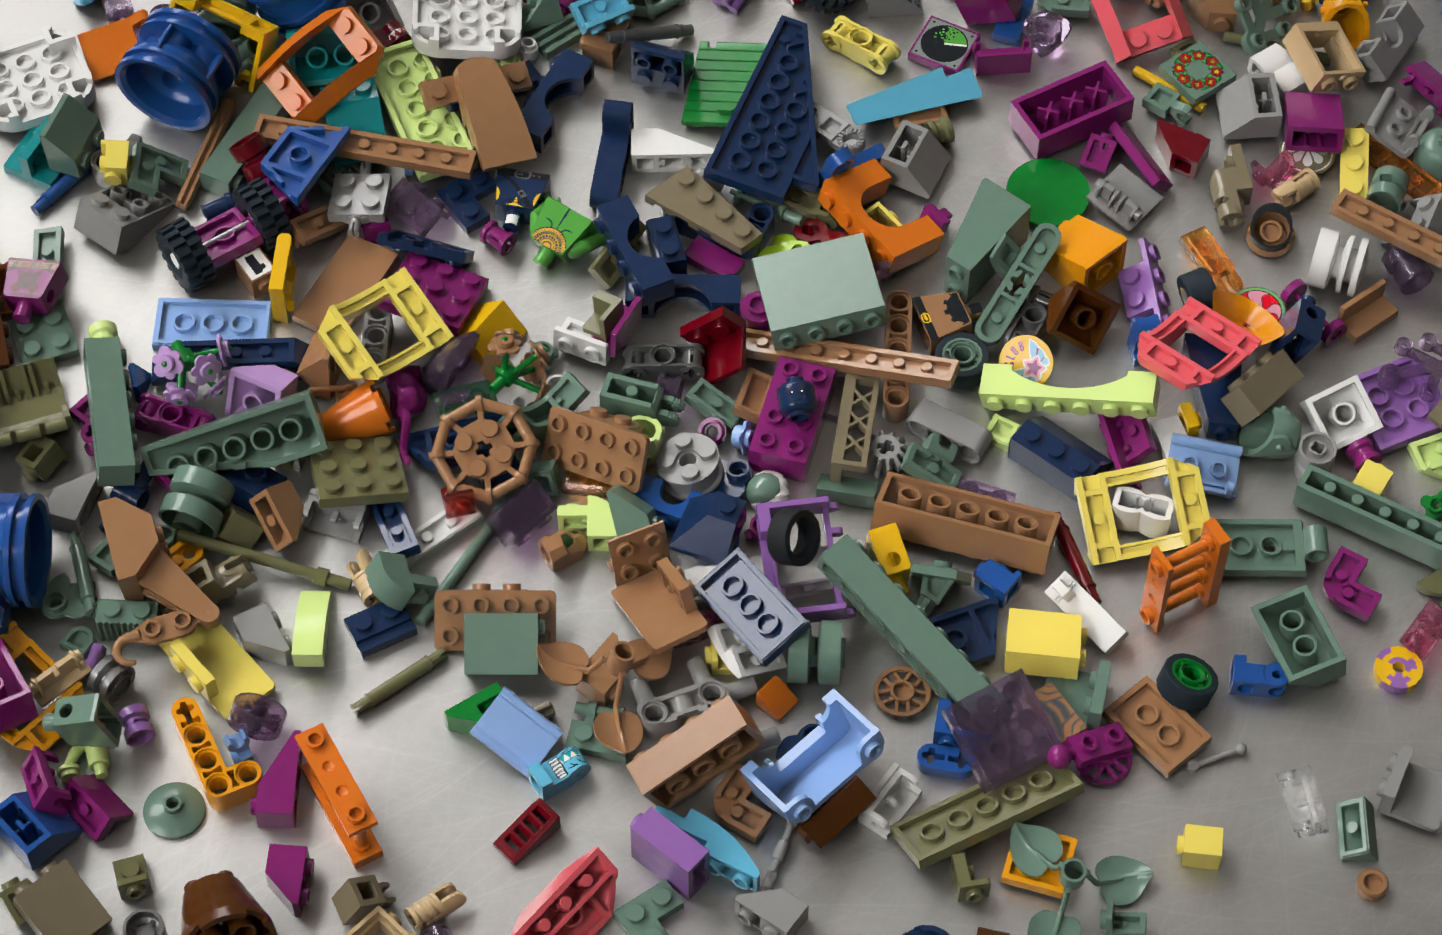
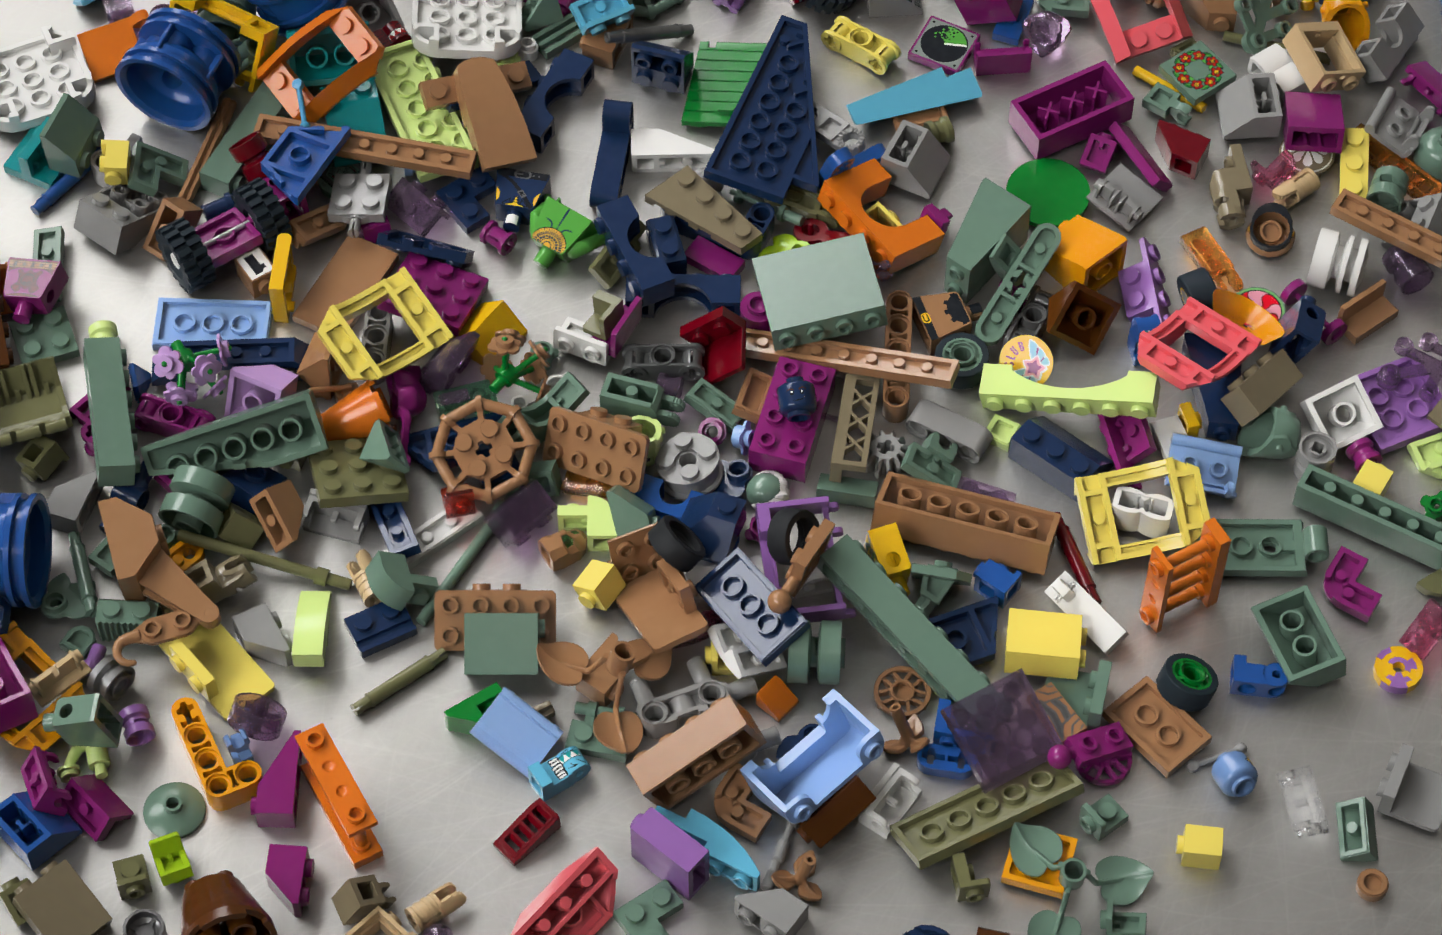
(169, 211): none -> medium nougat slope
(170, 858): none -> lime bracket
(298, 84): none -> dark azure hinge
(385, 448): none -> sand green slope
(599, 585): none -> light yellow brick
(676, 543): none -> black tyre
(803, 564): none -> medium nougat plate
(804, 868): none -> medium nougat plant
(909, 730): none -> medium nougat plant
(1102, 817): none -> sand green bracket
(1234, 774): none -> medium blue head

